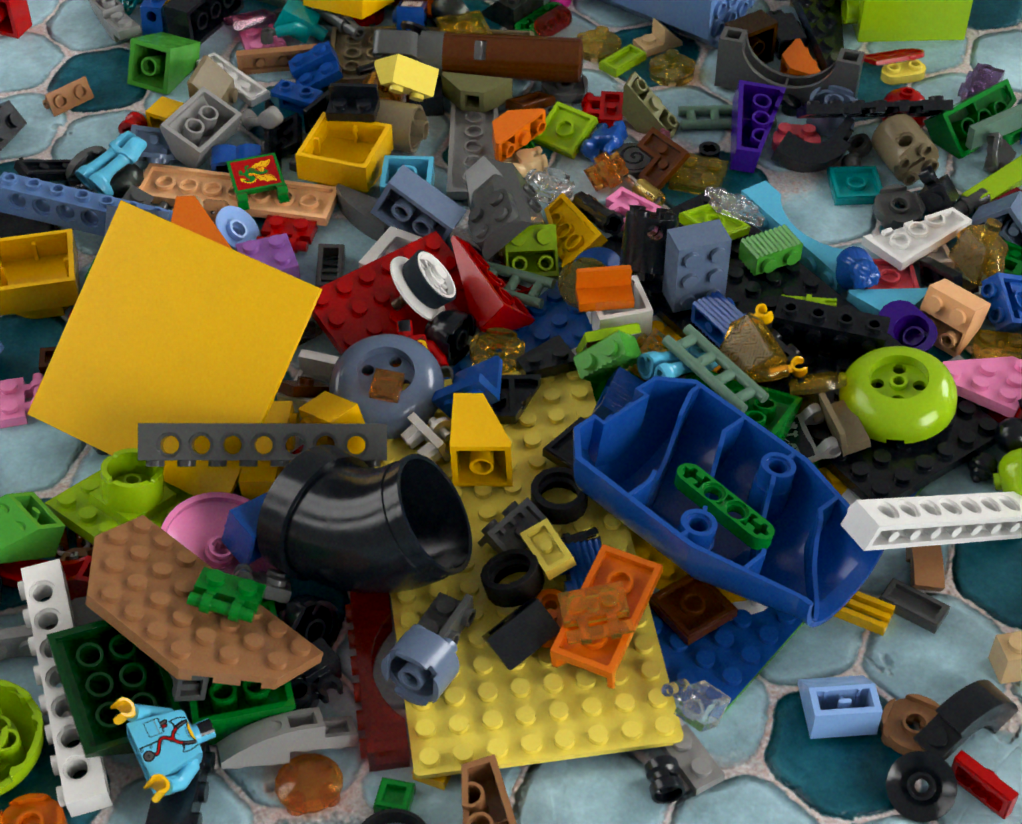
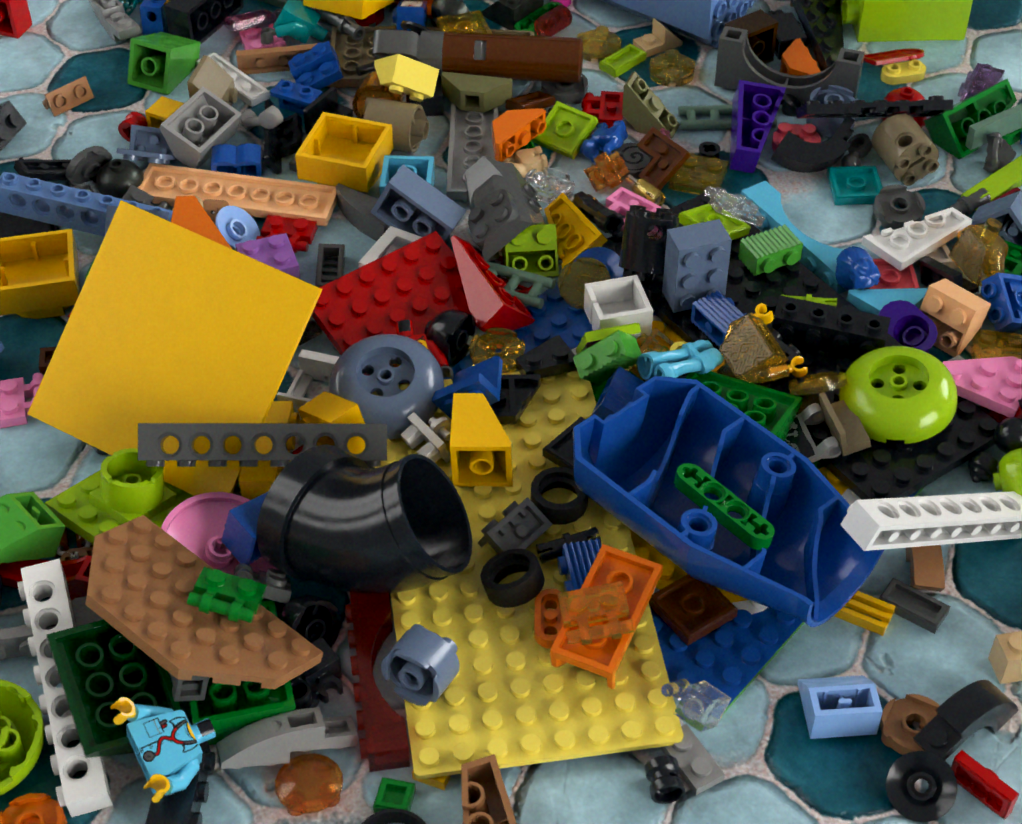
(122, 151): medium azure piece -> none
(255, 176): flag -> none
(302, 387): reddish brown plate -> none
(353, 102): black bracket -> none
(386, 385): clear orange tile -> none
(422, 284): white piece -> none
(449, 616): dark grey bracket -> none
(522, 633): black panel -> none
(549, 549): light yellow plate -> none
(604, 288): orange panel -> none
(716, 382): sand green bar -> none
(938, 192): black brick -> none

